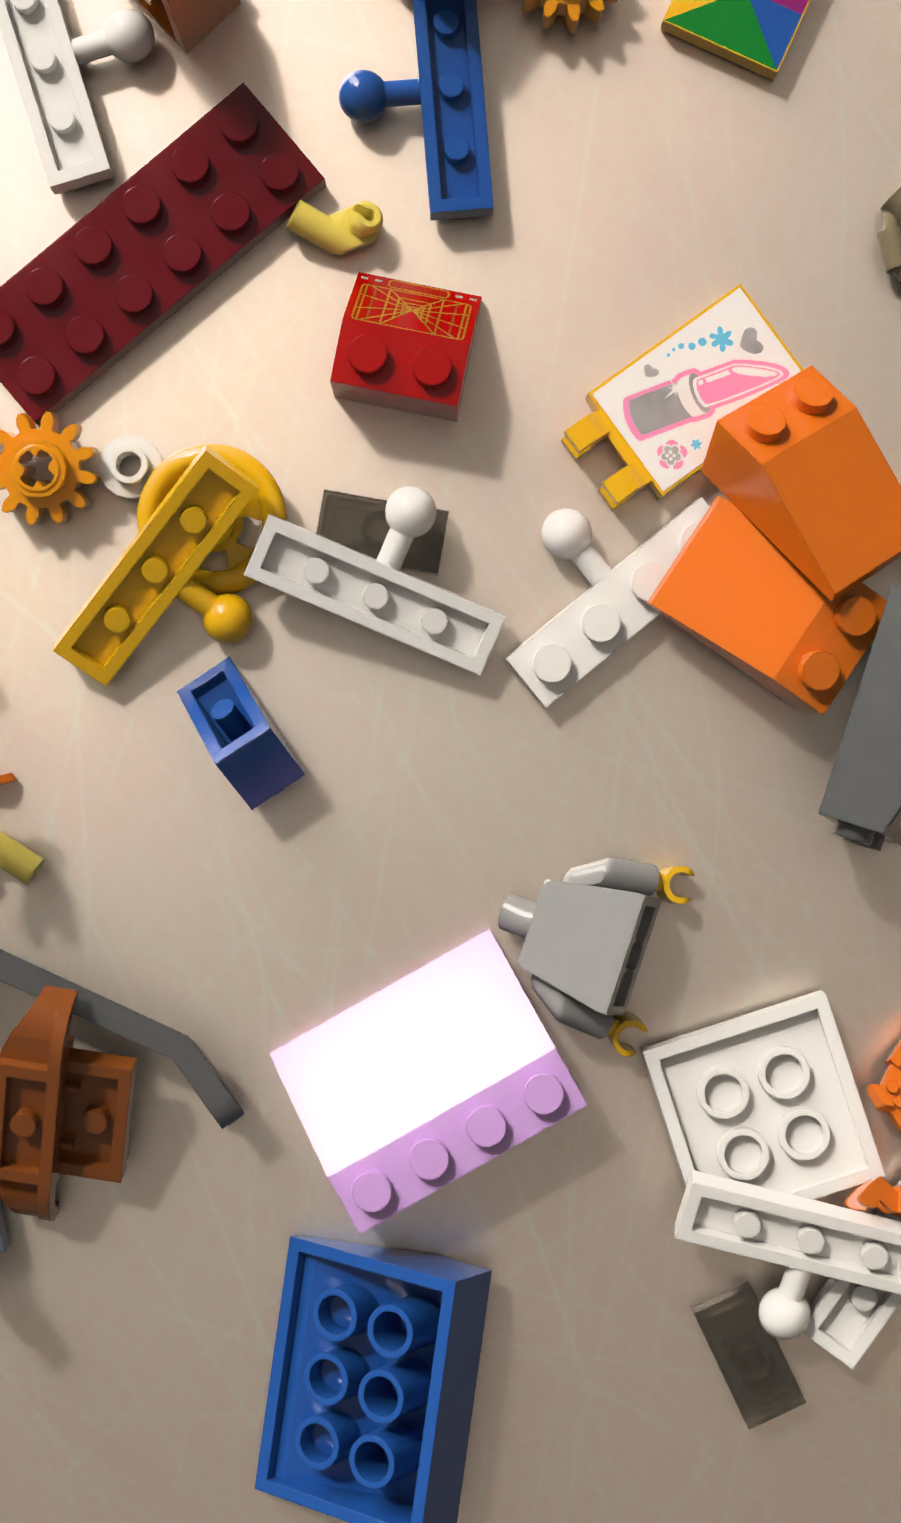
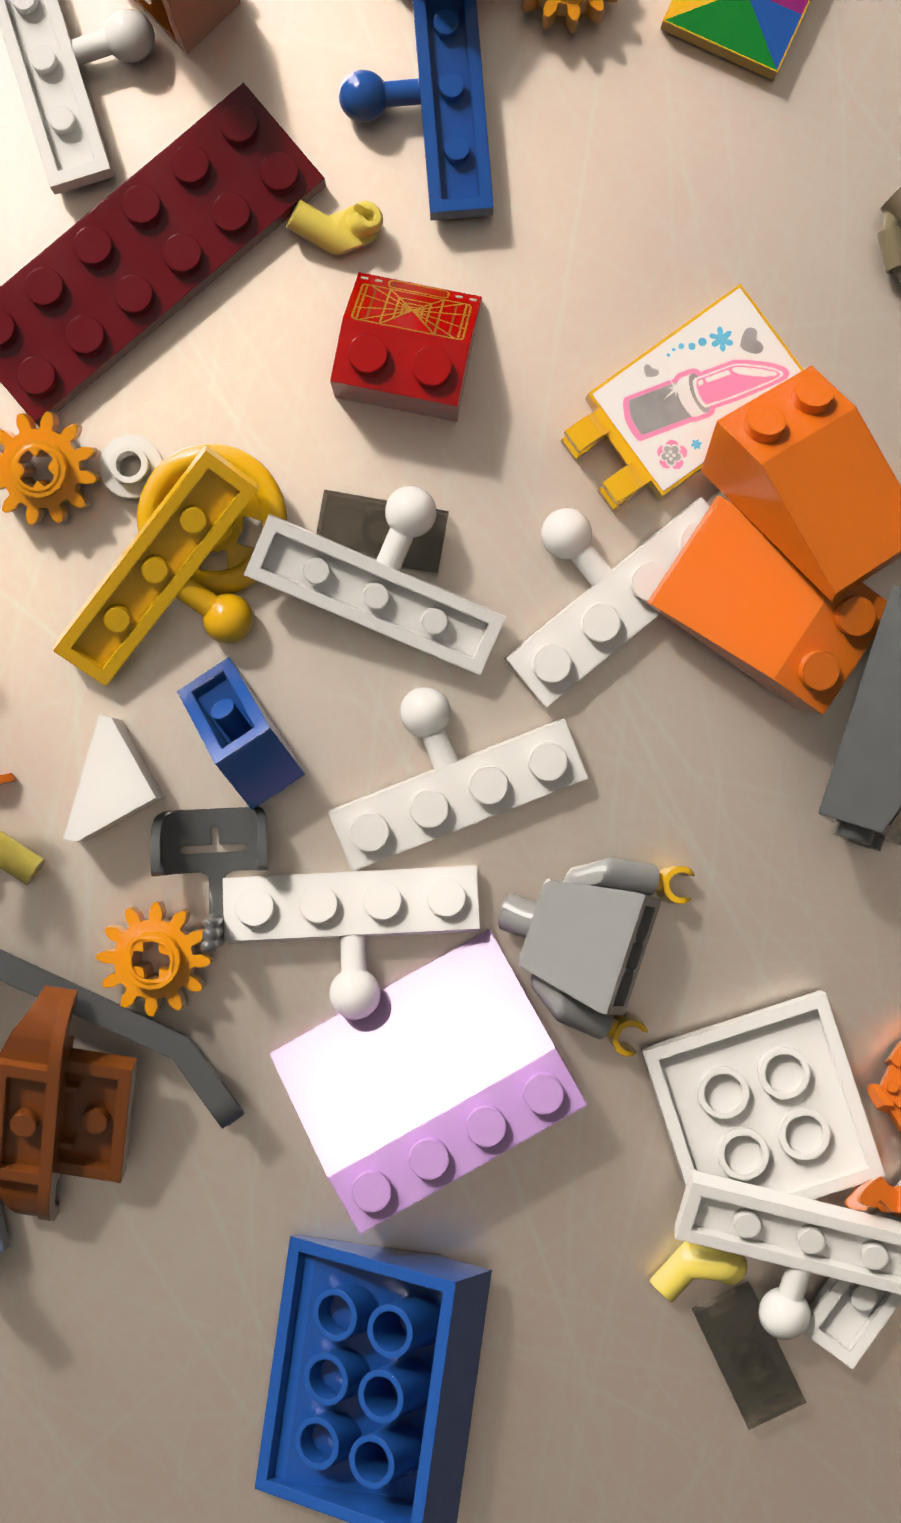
(112, 783): none -> white slope
(138, 975): none -> light orange gear
(194, 828): none -> dark grey helmet
(350, 909): none -> white plate
(456, 789): none -> white plate
(697, 1262): none -> light yellow arm

